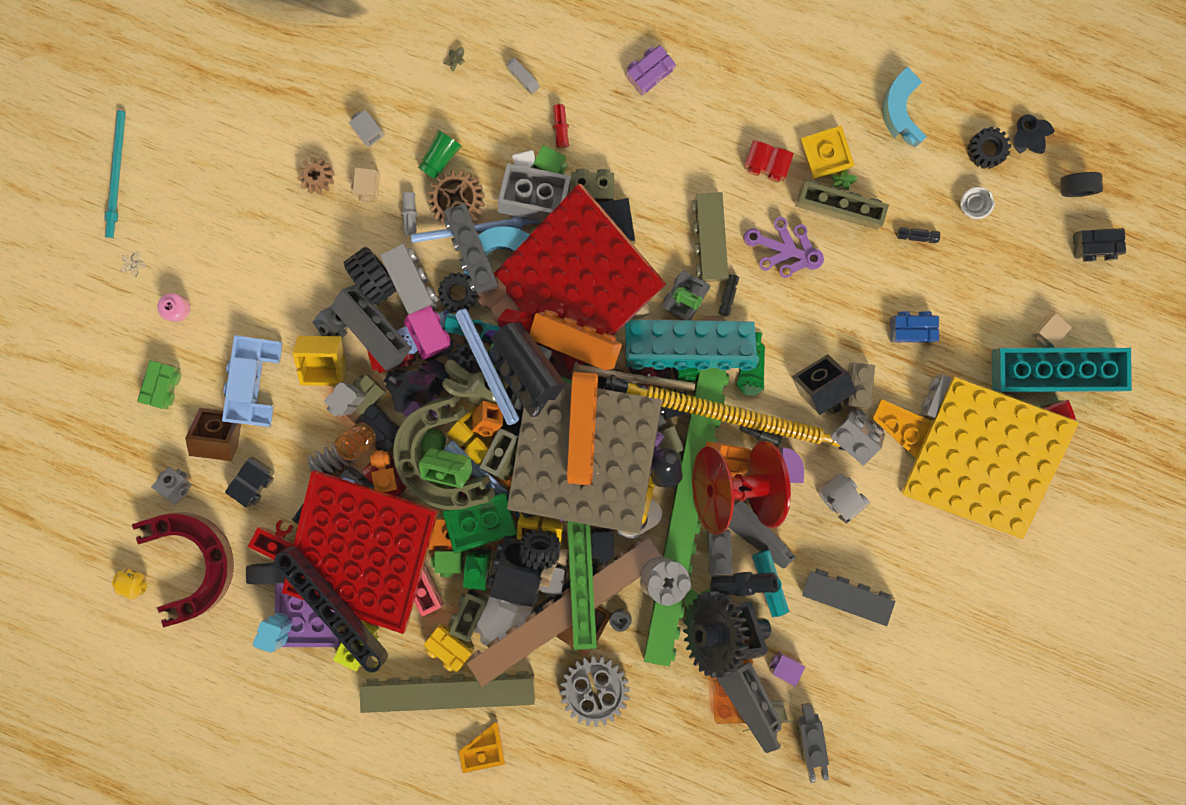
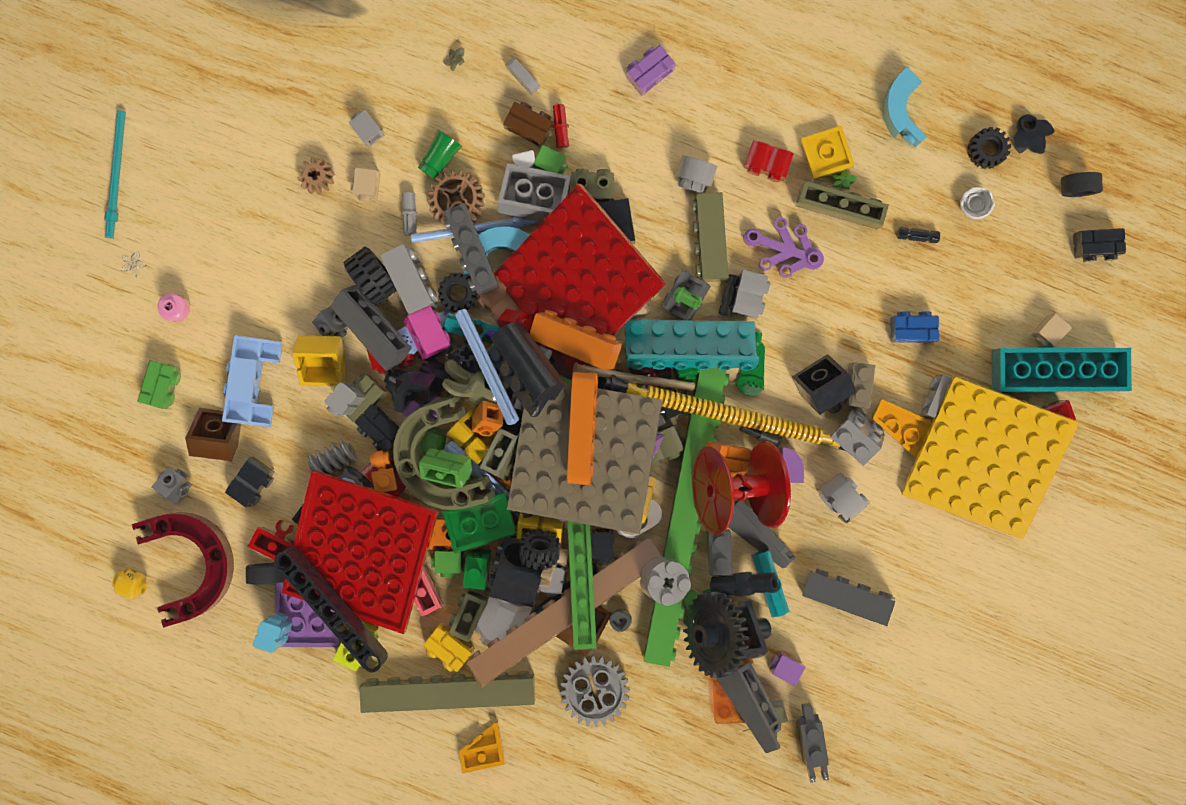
(355, 441): clear orange wheel -> none
(528, 123): none -> reddish brown brick
(666, 468): black helmet -> none
(695, 174): none -> light grey piece
(750, 294): none -> light grey brick

